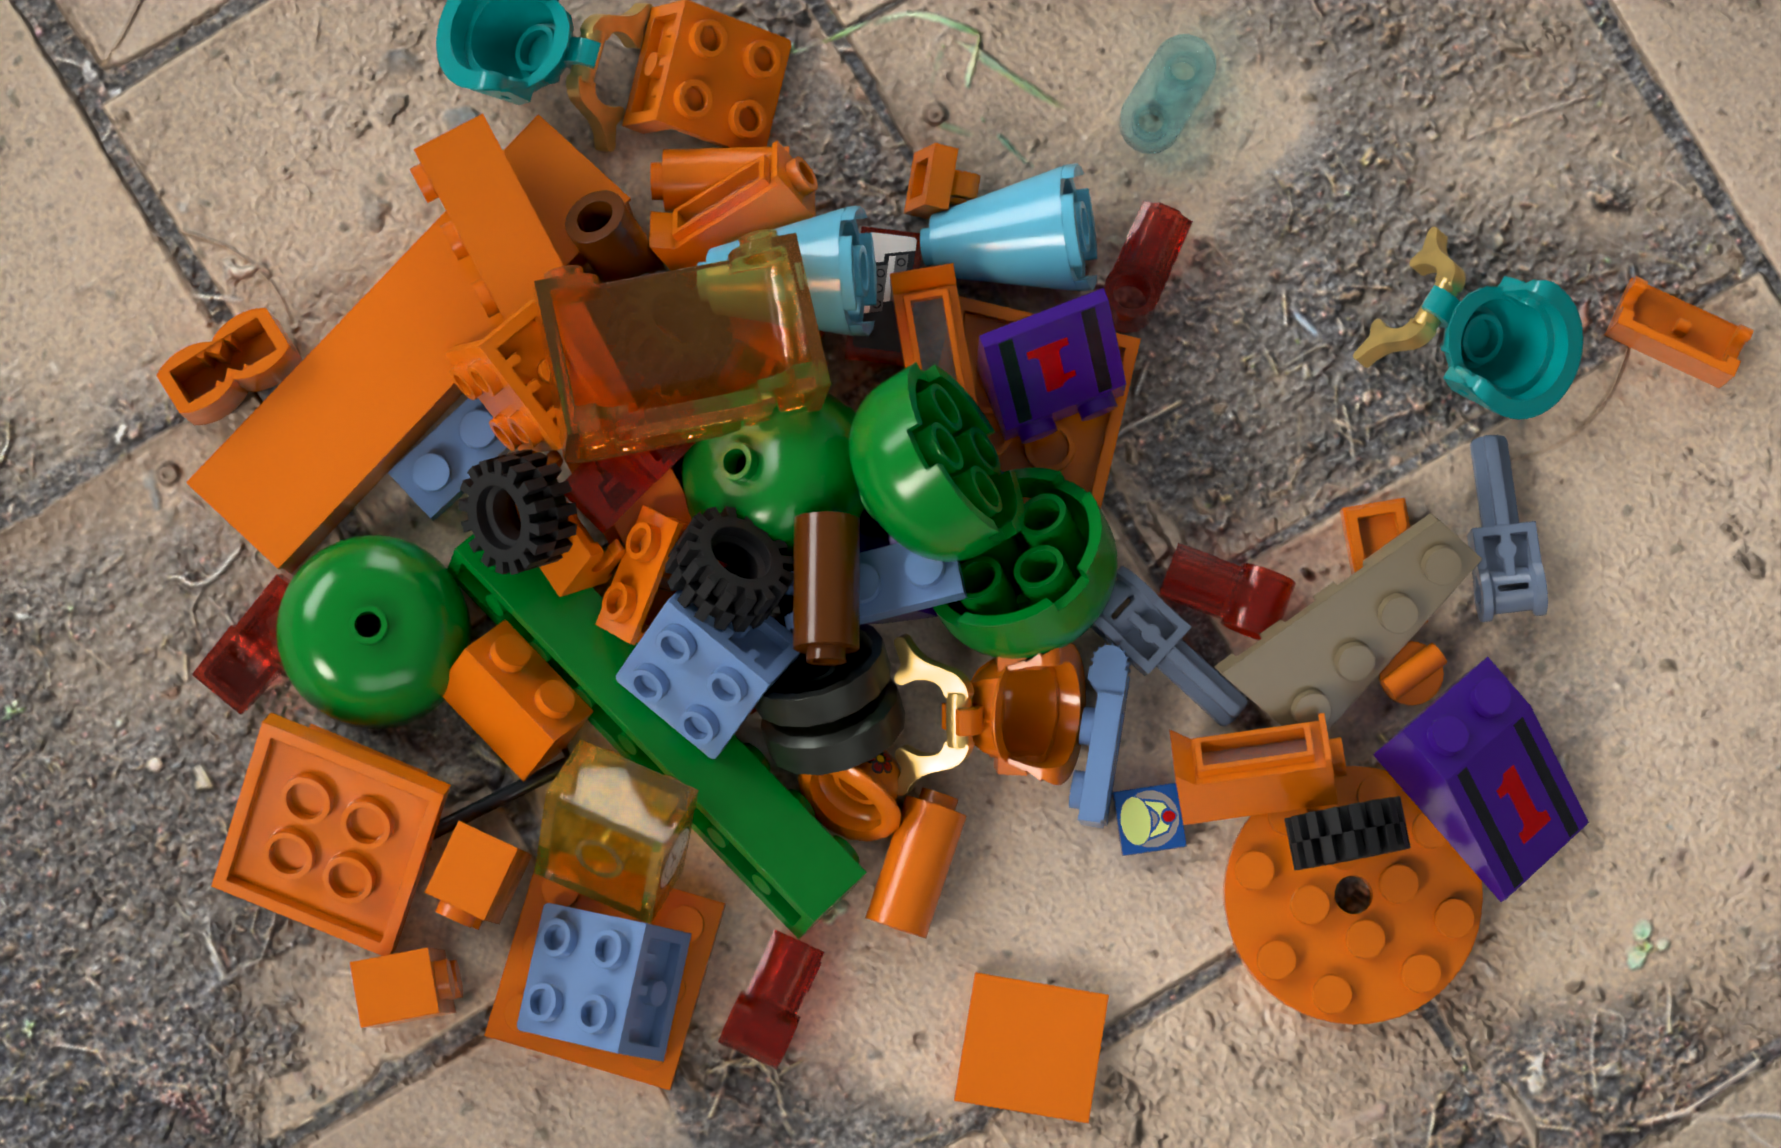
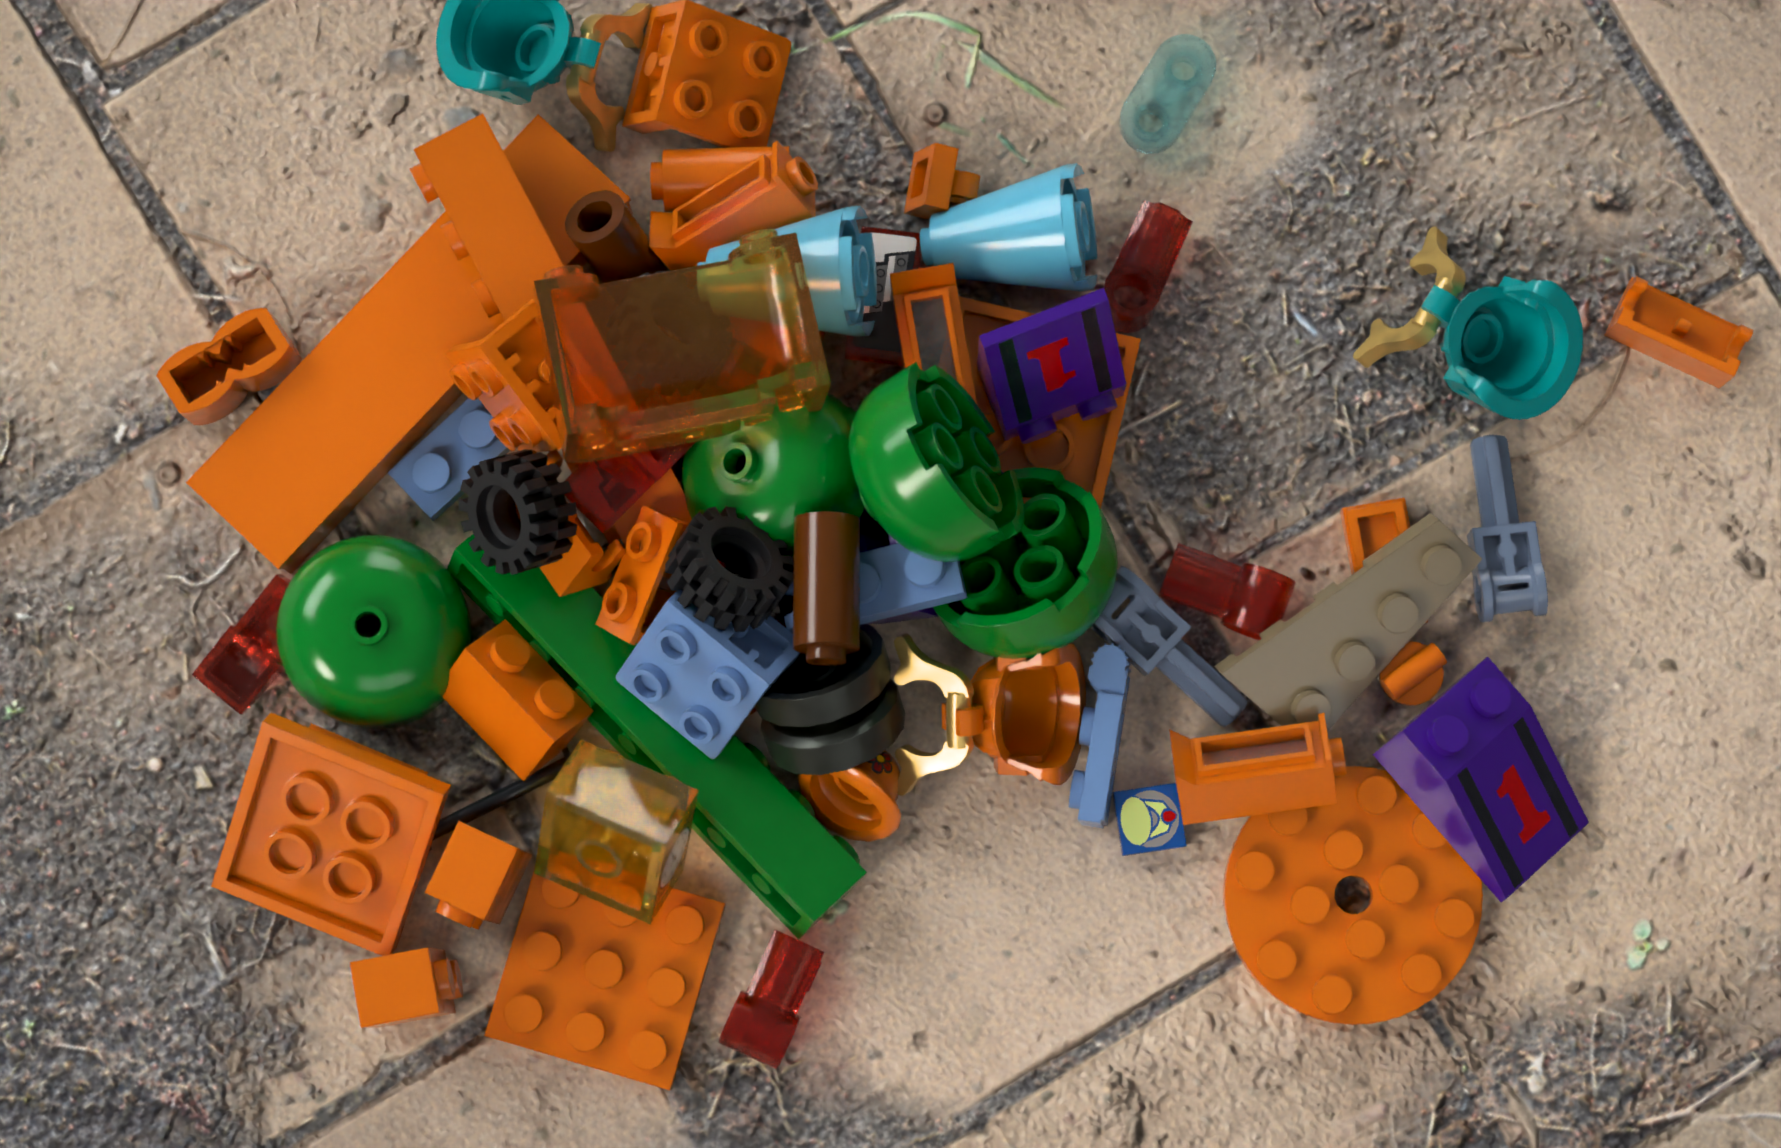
(603, 982): medium blue bracket -> none
(917, 863): orange brick -> none
(1031, 1047): orange piece -> none
(1347, 833): black tyre -> none

